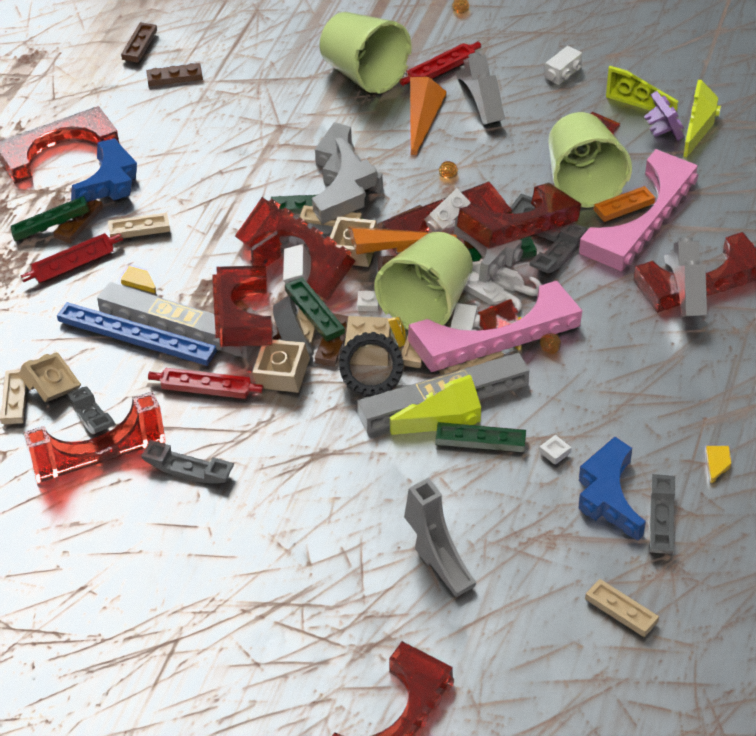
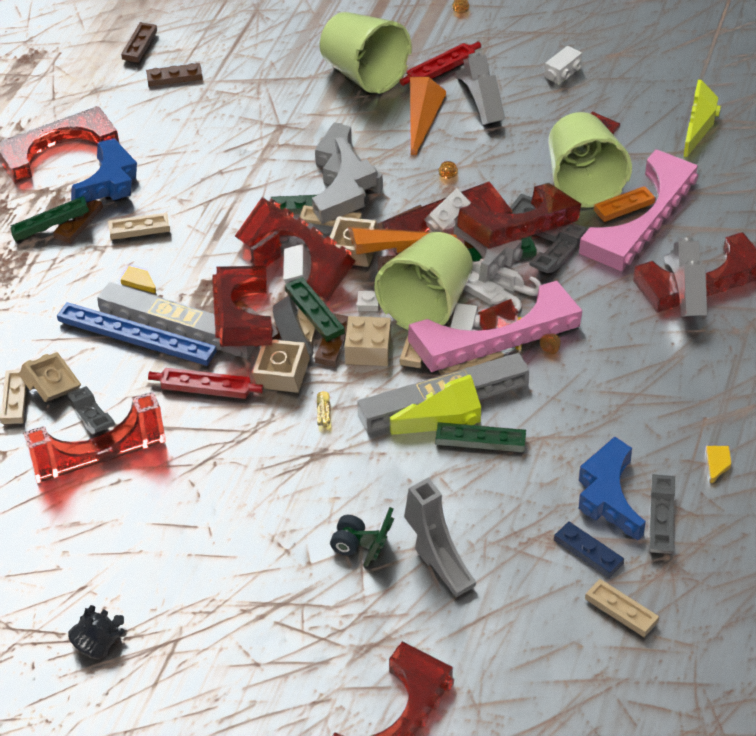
(71, 257): red plate -> none
(95, 632): none -> black hair
(185, 466): dark grey slope -> none
(323, 409): none -> clear yellow piece
(352, 533): none -> plate
(370, 339): black tyre -> none
(398, 330): yellow tile -> none
(555, 449): white plate -> none
(589, 549): none -> dark blue plate
(633, 90): neon yellow wedge -> none
(664, 117): medium lavender plate -> none

